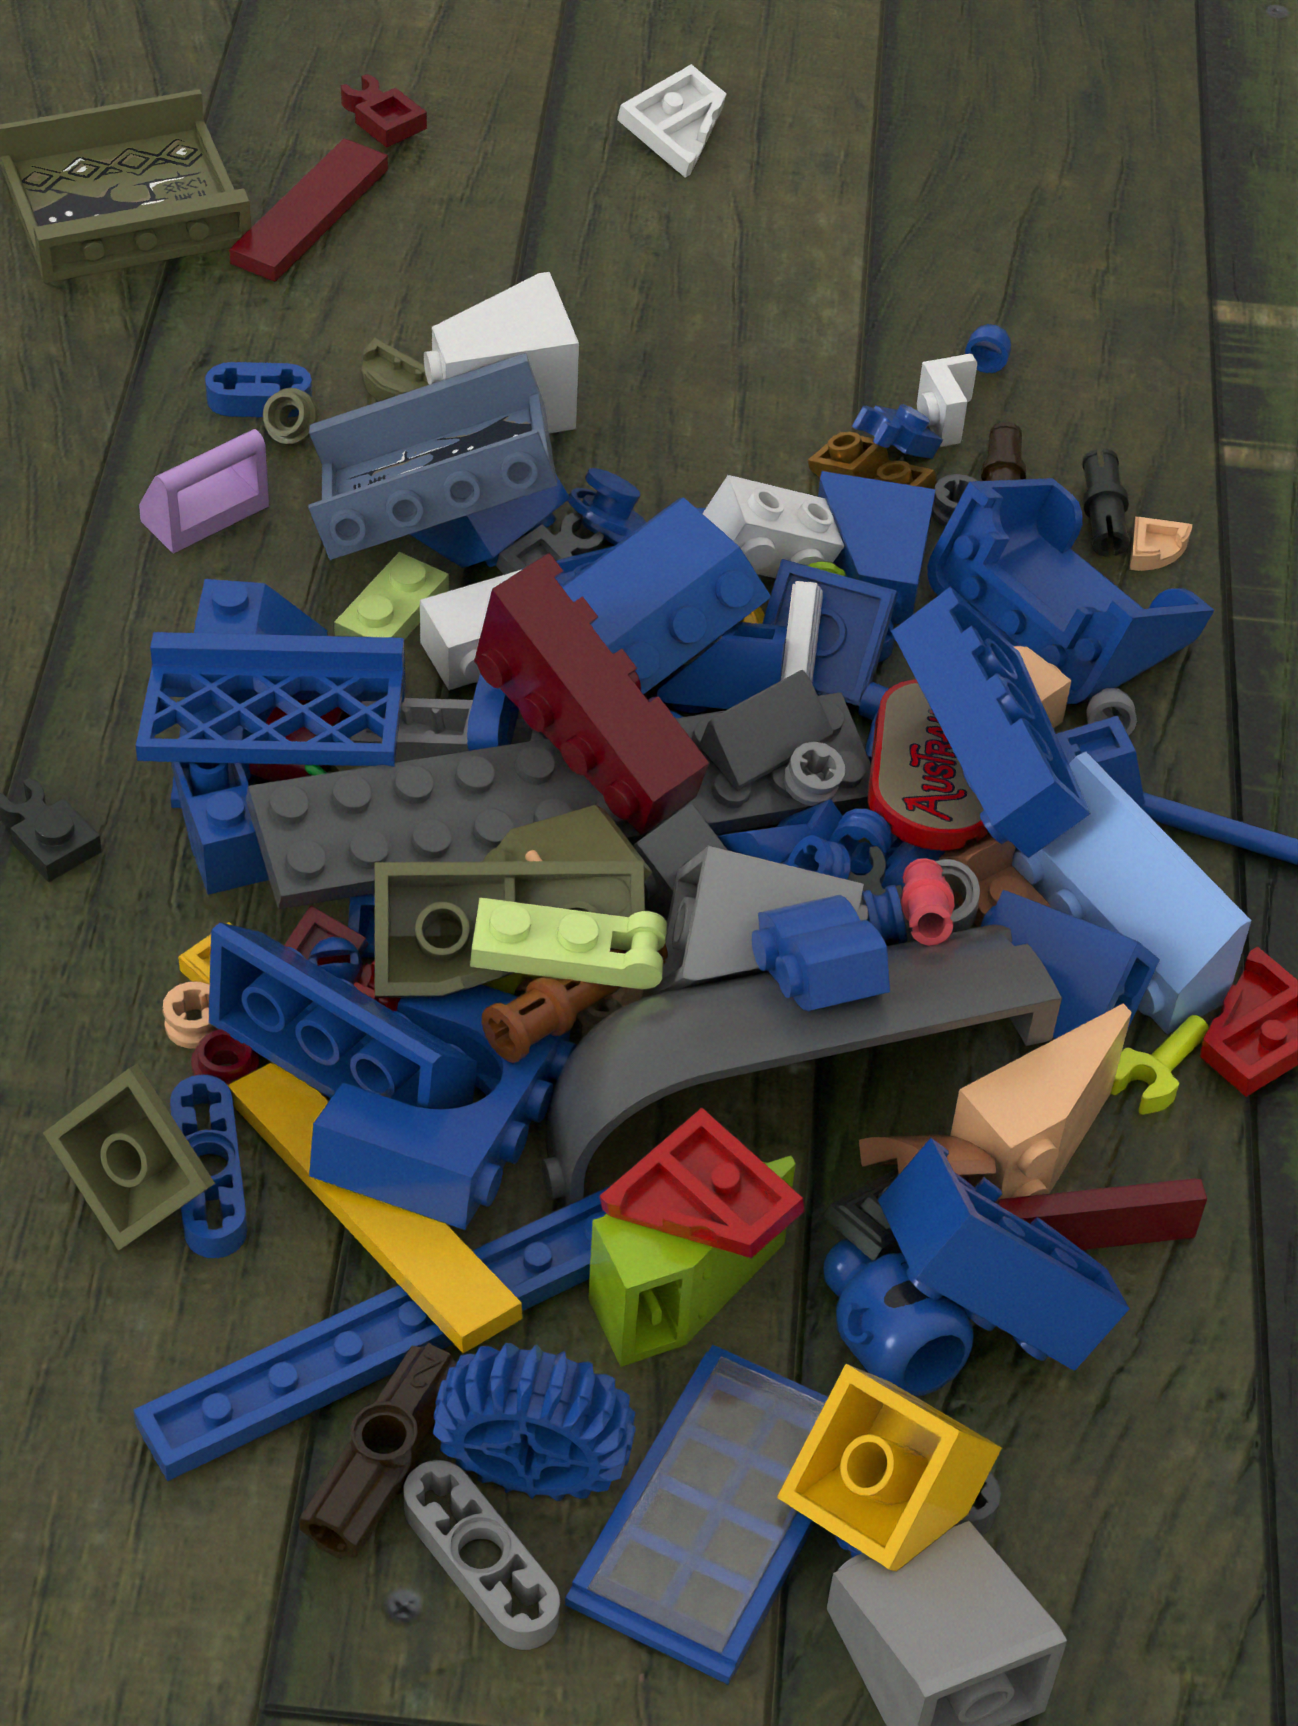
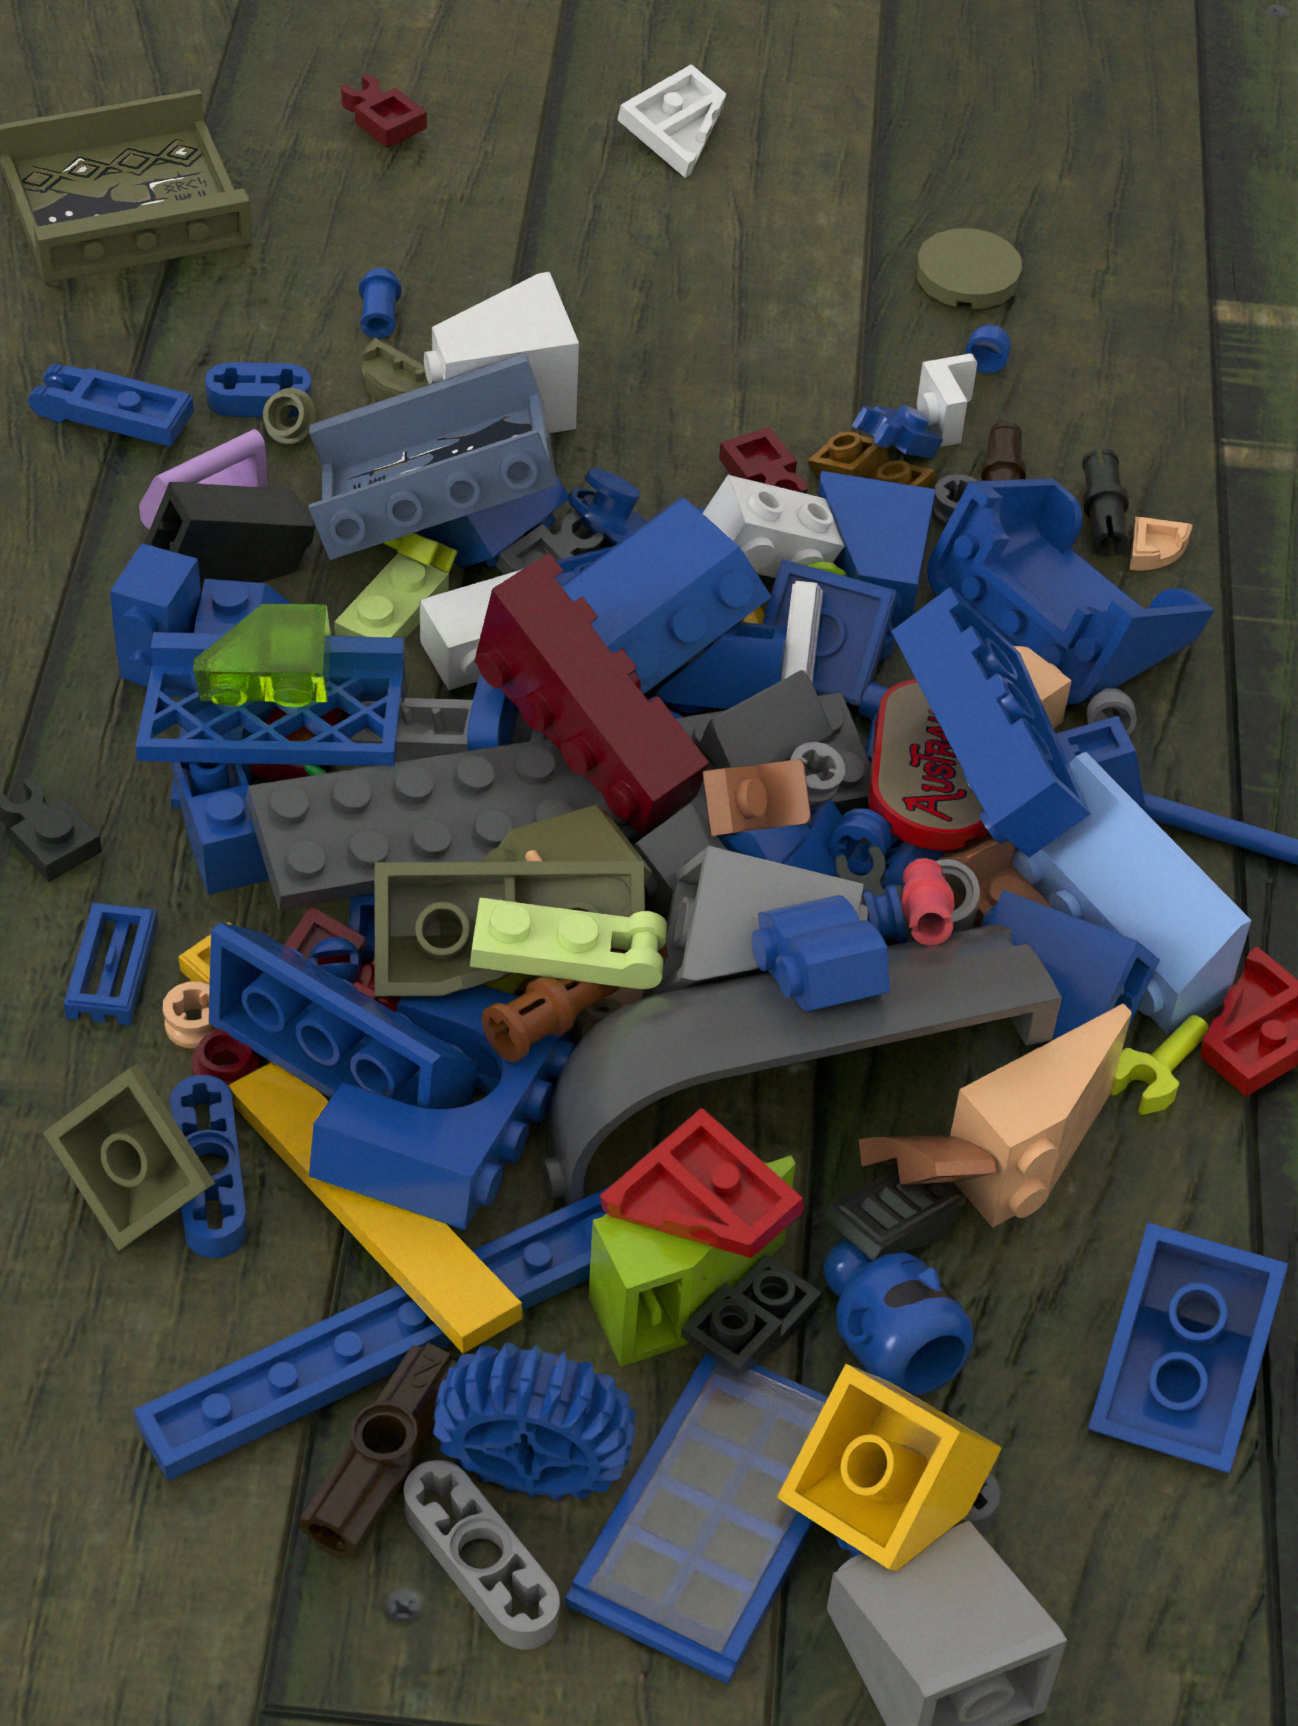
(103, 1002): none -> blue tile
(112, 403): none -> blue hinge
(152, 595): none -> blue brick
(233, 530): none -> pearl dark grey slope
(269, 656): none -> clear neon green slope
(308, 210): dark red tile -> none
(379, 293): none -> blue pin
(424, 550): none -> neon yellow bar
(754, 1317): none -> pearl dark grey slope
(757, 797): none -> nougat slope
(762, 459): none -> dark red plate
(821, 856): blue bush -> none
(969, 268): none -> olive tile
(997, 1264): blue wedge -> none
(1118, 1213): dark red tile -> none
(1188, 1347): none -> blue slope

